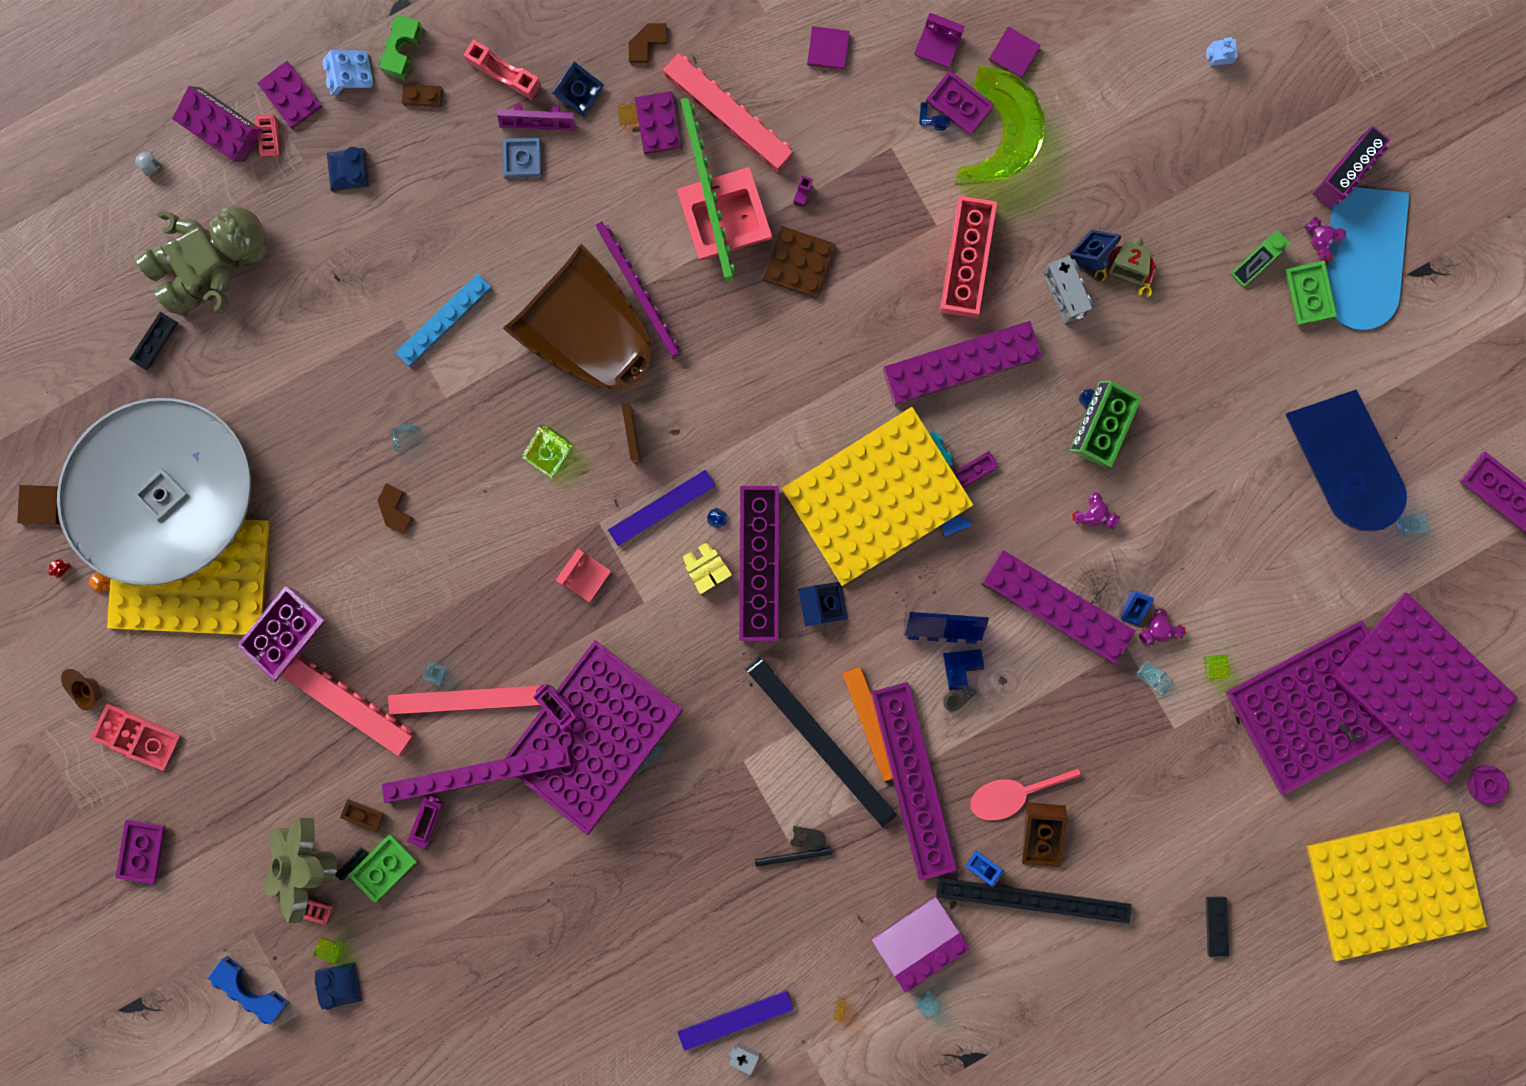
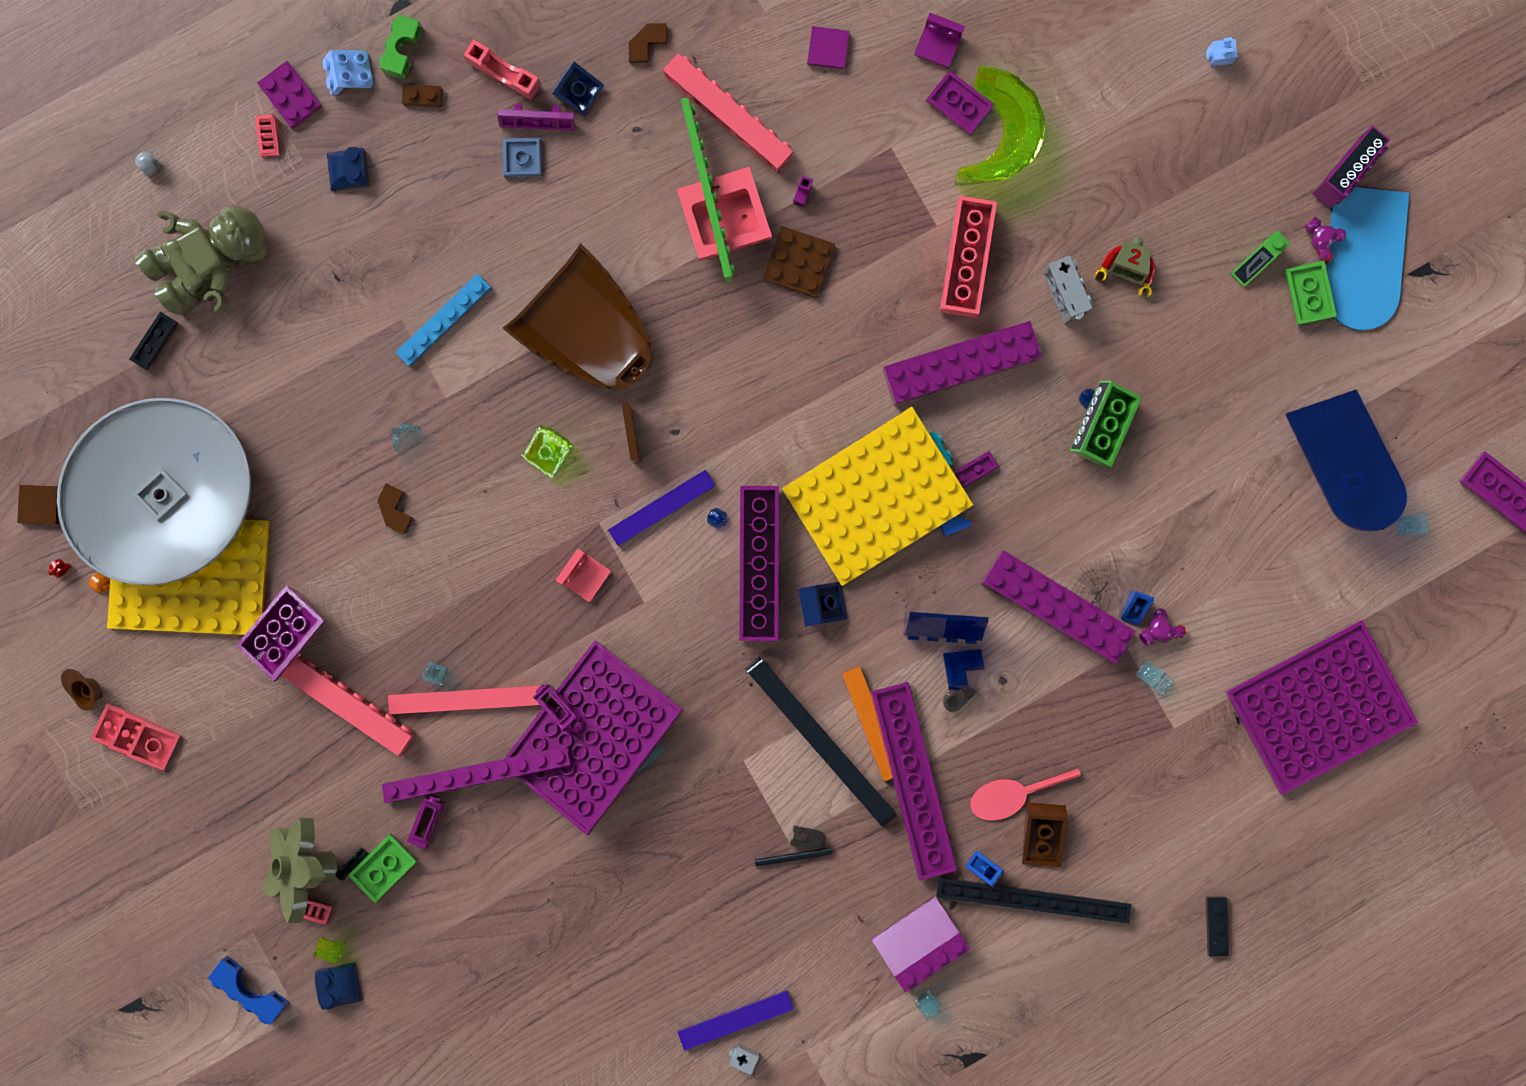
(140, 851): magenta plate -> none
(216, 124): magenta brick -> none
(362, 815): reddish brown plate -> none
(627, 114): clear yellow tile -> none
(634, 282): magenta plate -> none
(657, 122): magenta plate -> none
(704, 567): light yellow hips -> none
(839, 1009): clear yellow tile -> none
(939, 122): clear blue plate -> none
(1014, 52): magenta tile -> none
(1094, 250): dark blue slope -> none
(1096, 513): magenta animal -> none
(1216, 667): clear neon green panel -> none
(1346, 730): clear smoke piece -> none
(1396, 886): yellow plate -> none
(1424, 687): magenta plate -> none
(1487, 784): magenta tile -> none

